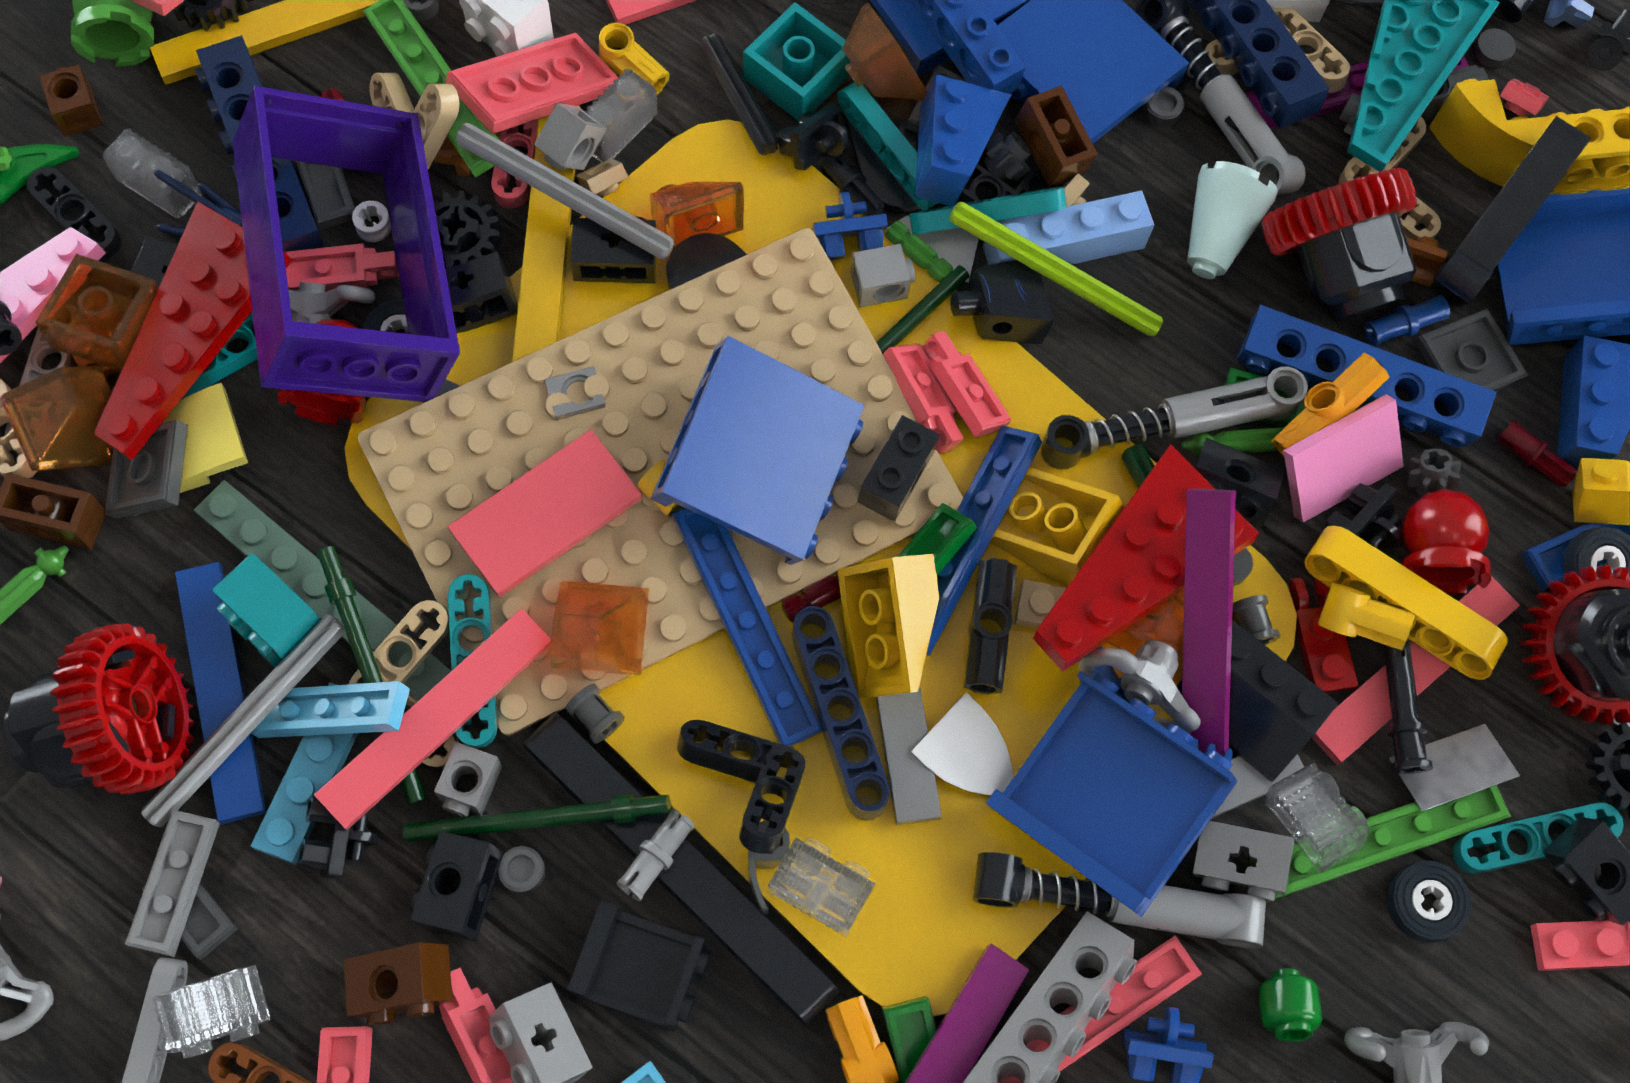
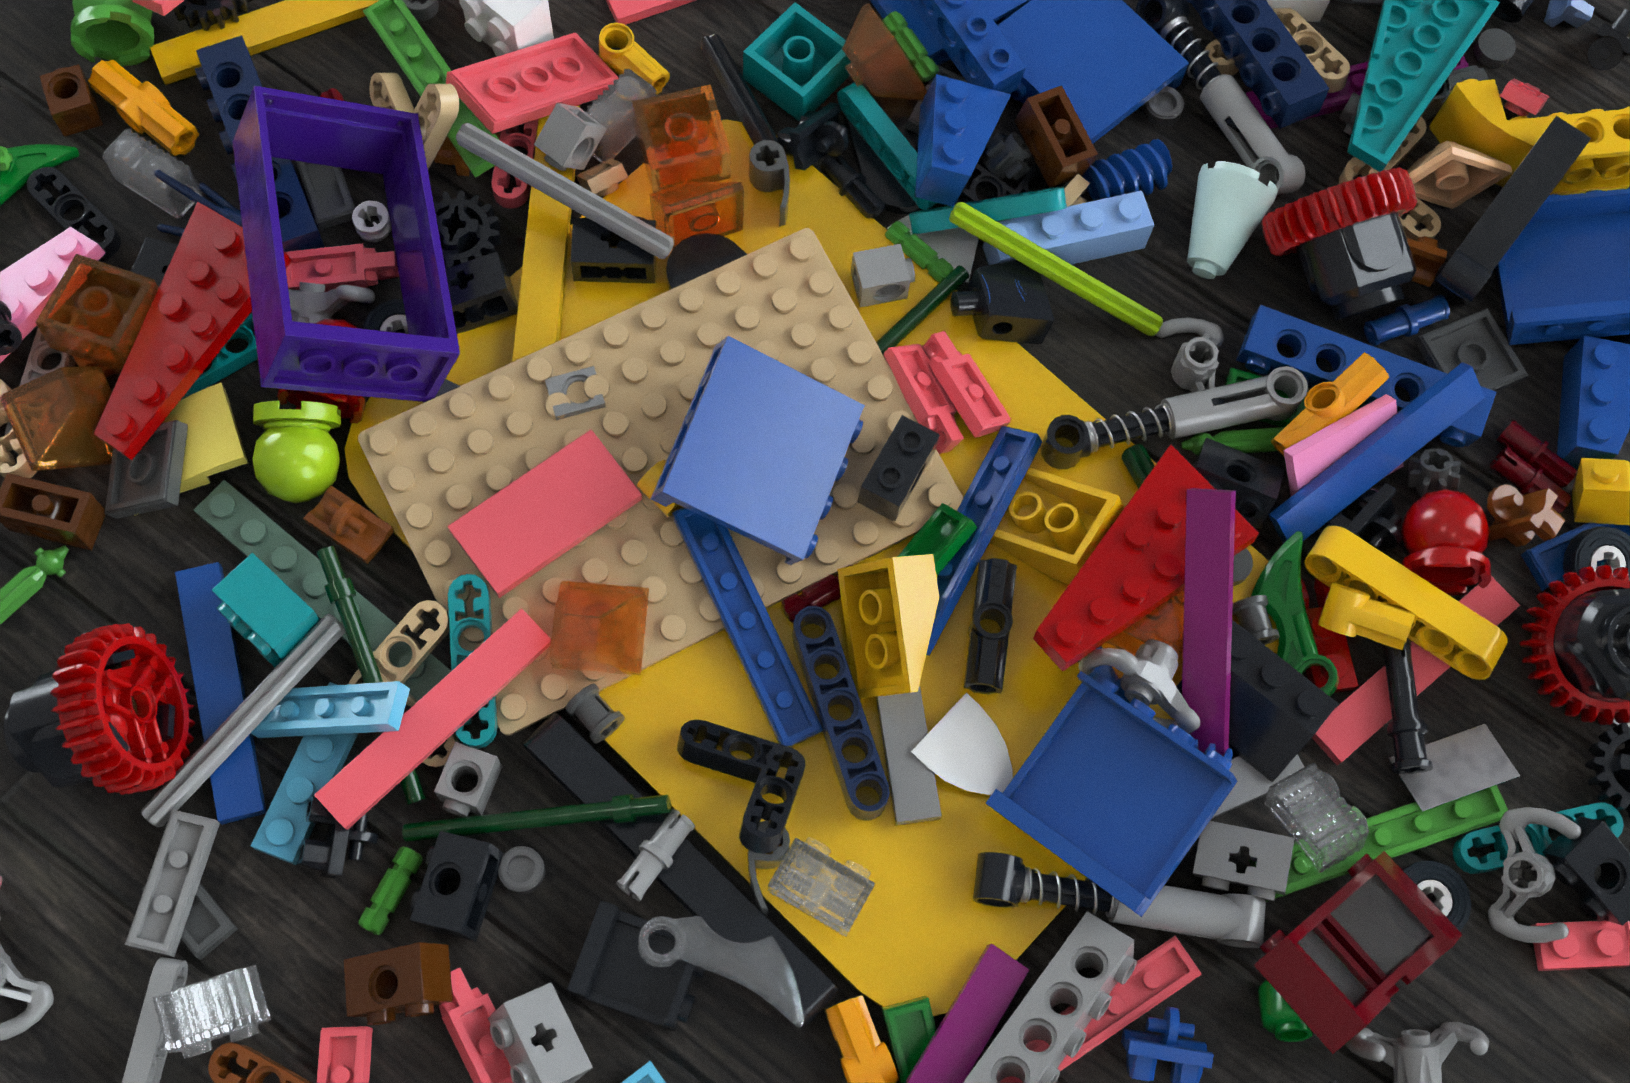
(143, 107): none -> light orange piece
(296, 453): none -> lime tile
(349, 525): none -> dark orange hips
(390, 890): none -> bright green axle
(682, 138): none -> clear orange brick
(754, 964): none -> clear piece
(770, 172): none -> dark grey panel
(867, 228): blue hips -> none
(911, 46): none -> bright green axle
(1035, 602): tan plate -> none
(1130, 171): none -> blue piece
(1196, 359): none -> light grey piece
(1286, 606): none -> green piece
(1352, 946): none -> dark red window
(1378, 454): none -> blue tile
(1454, 174): none -> light nougat slope
(1502, 912): none -> light grey piece
(1522, 516): none -> dark orange hips
(1527, 477): none -> dark red axle

